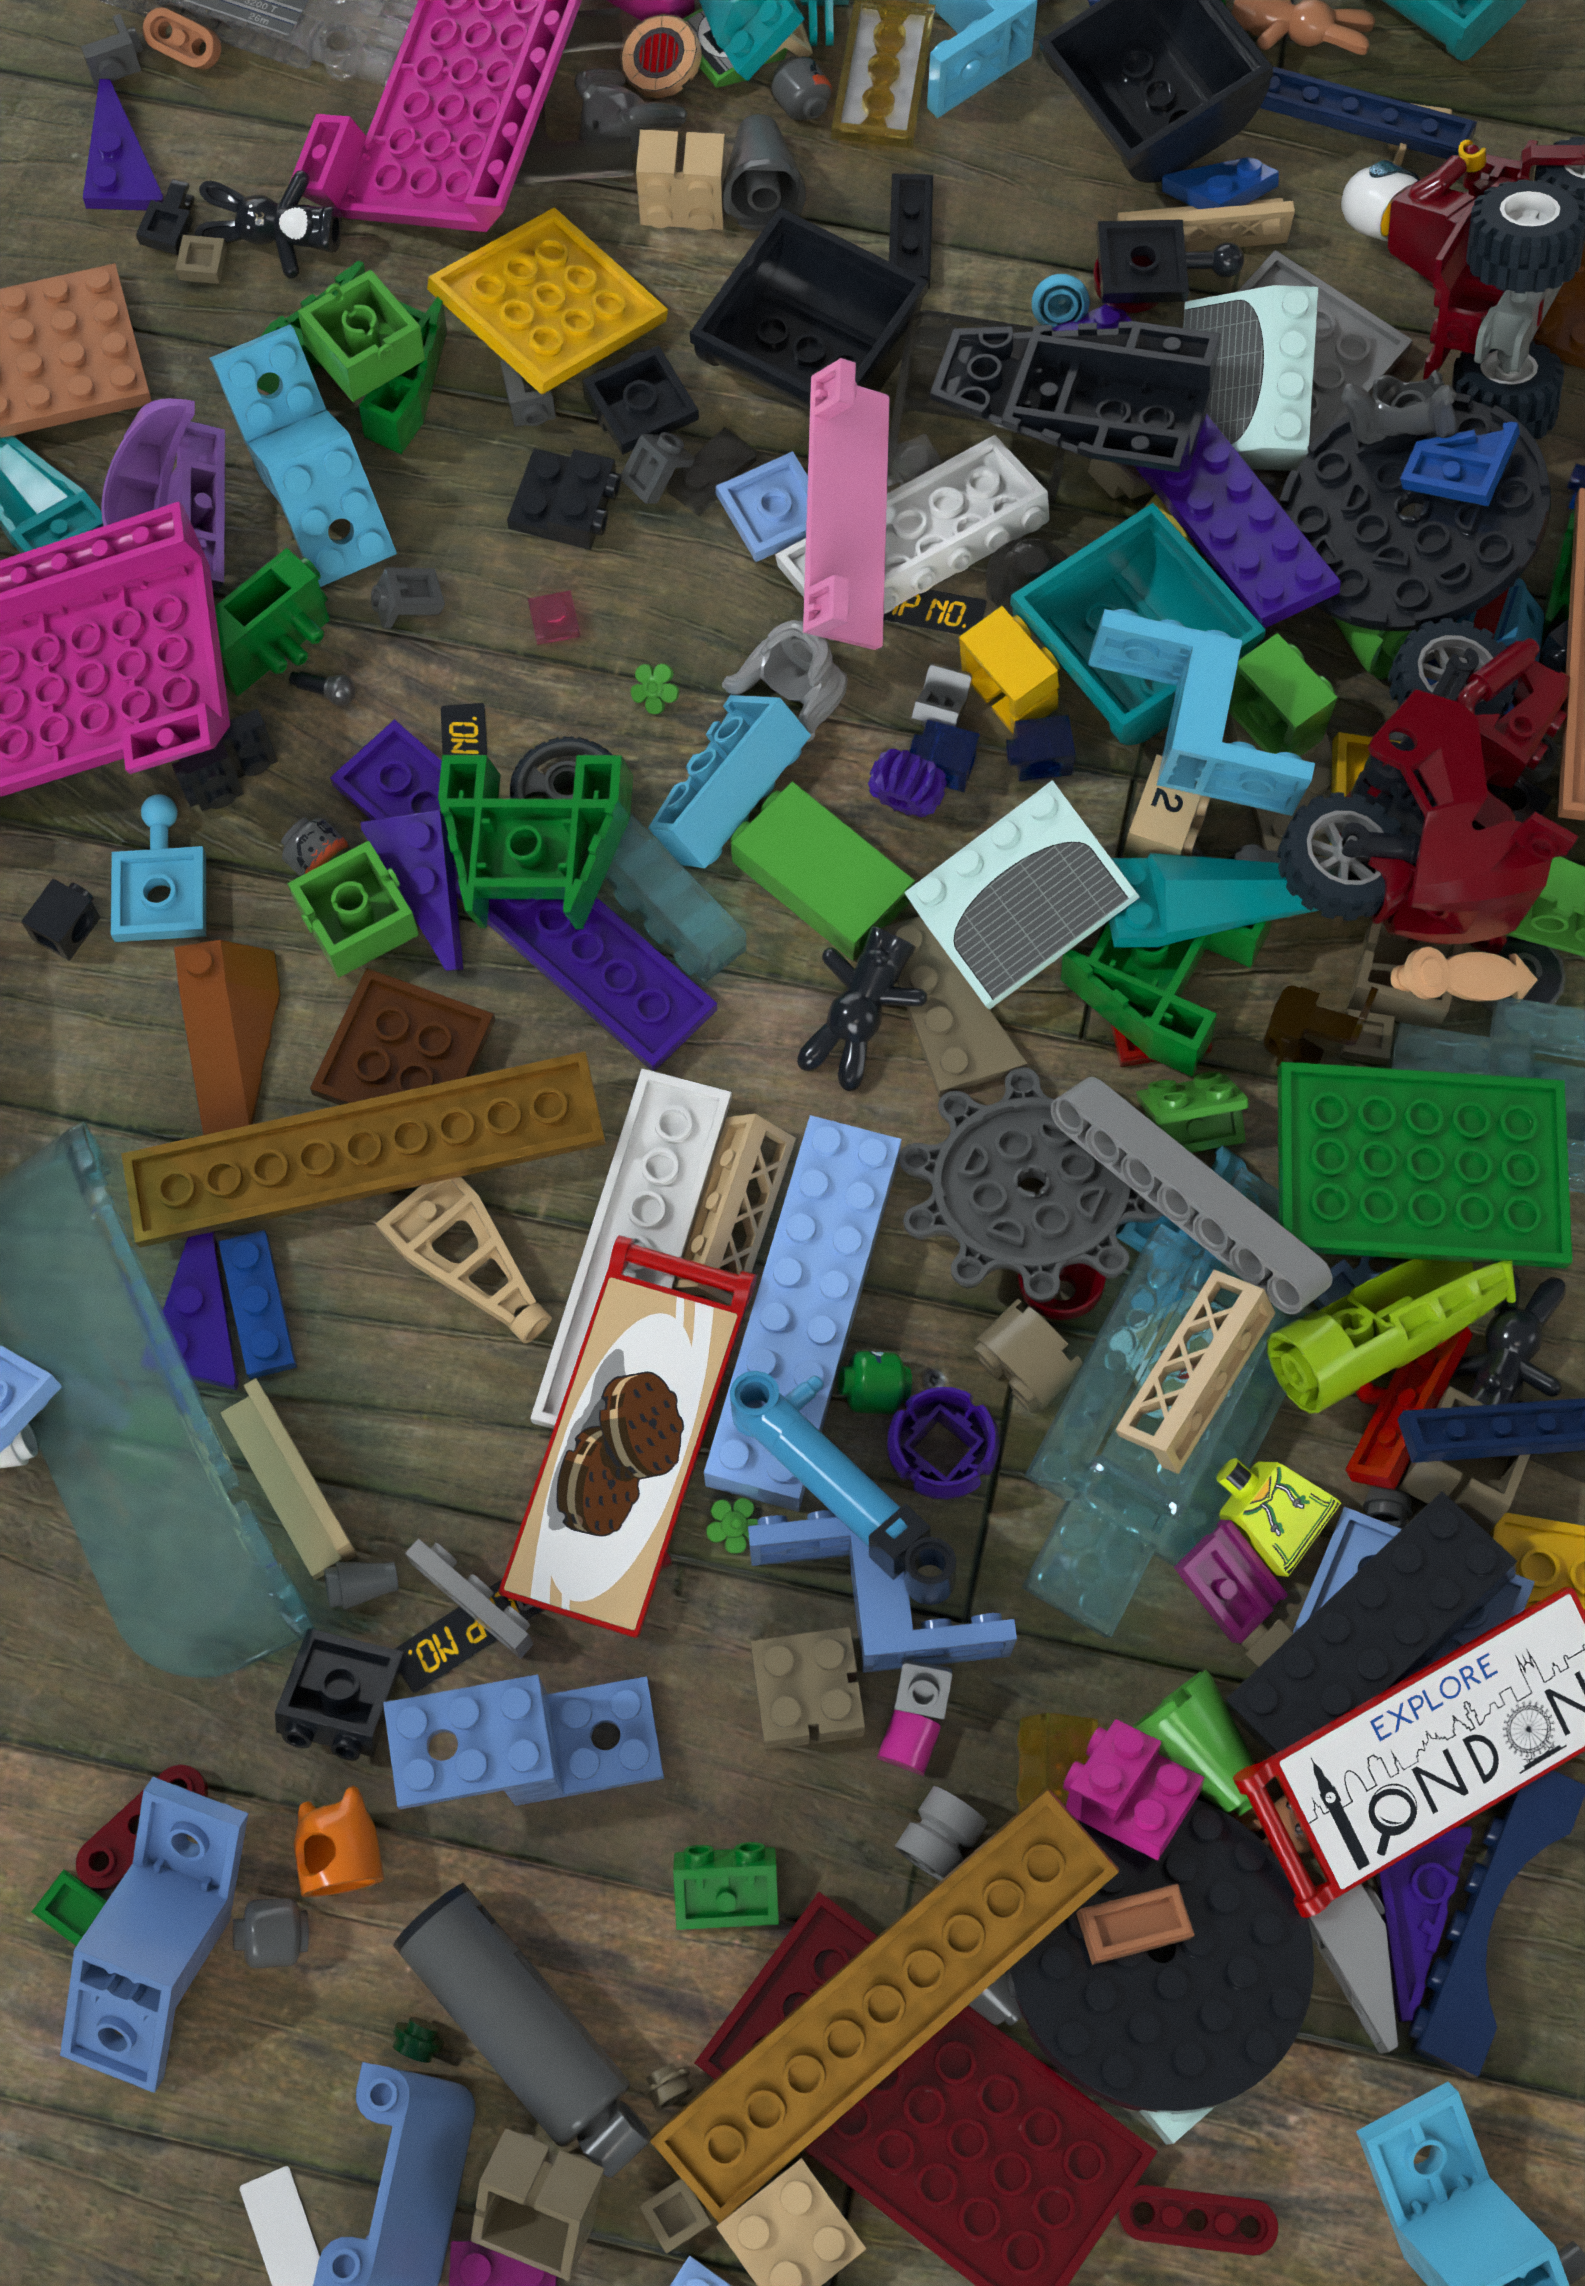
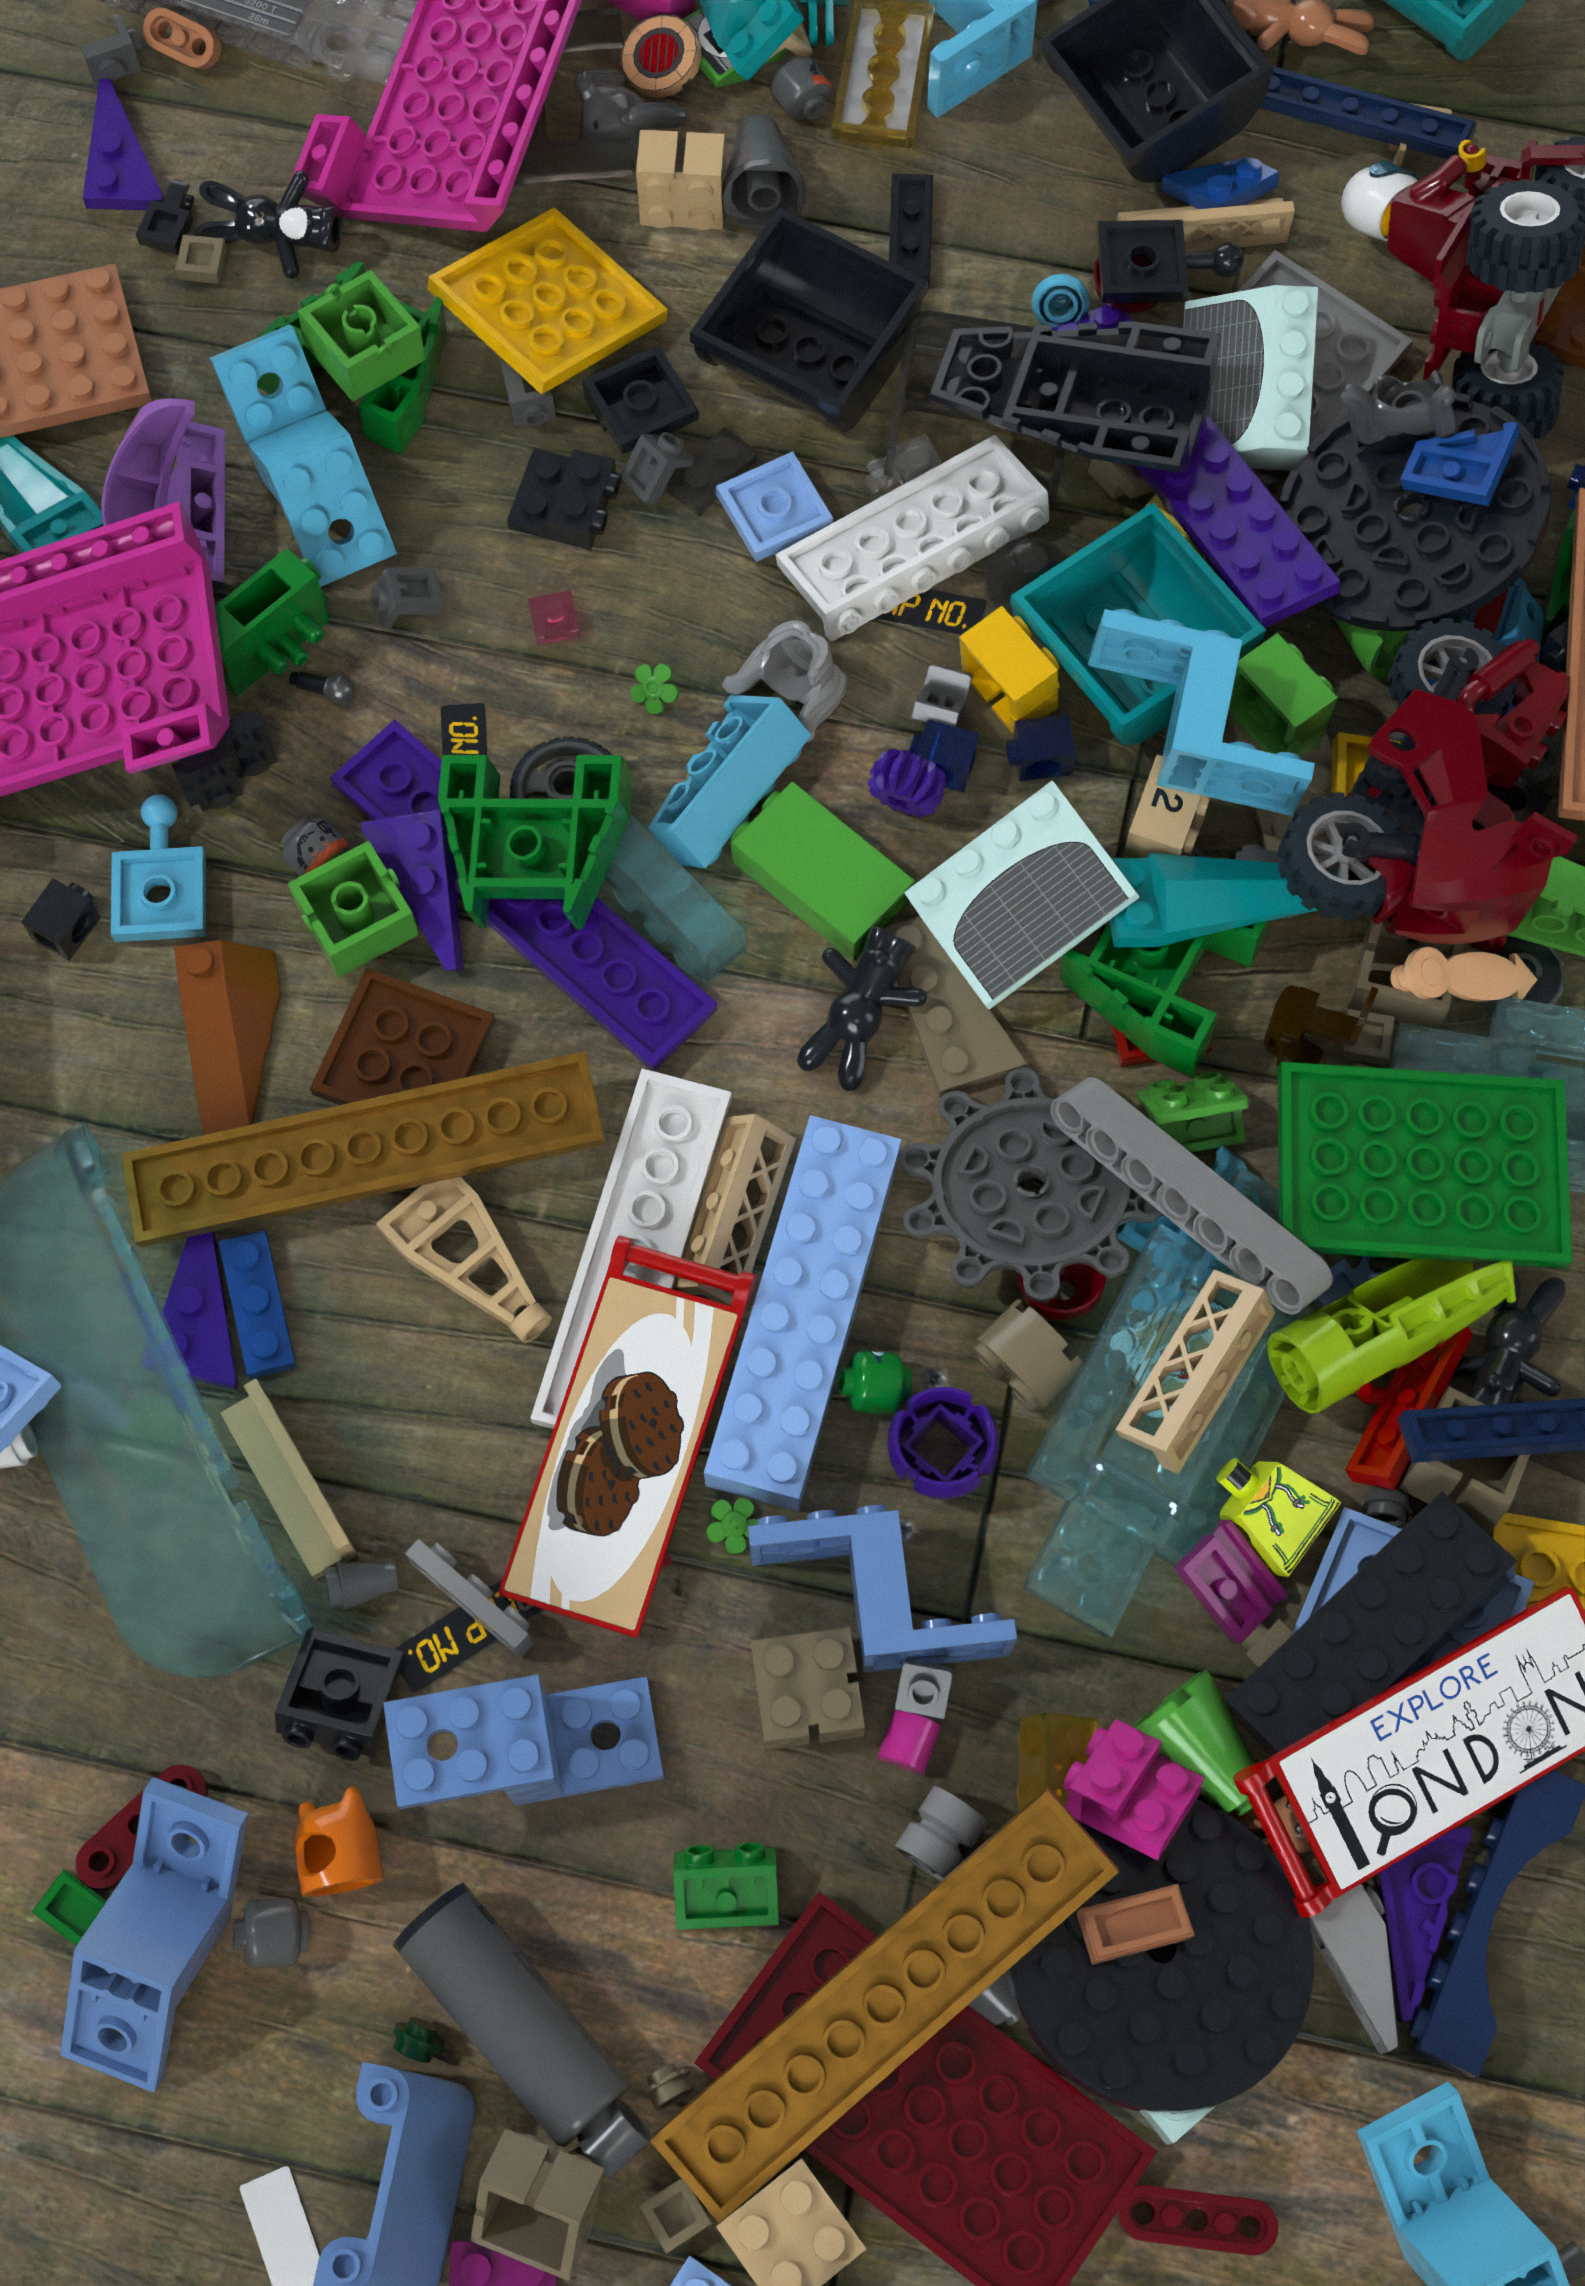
(846, 508): bright pink bracket -> none
(894, 1534): dark azure piece -> none

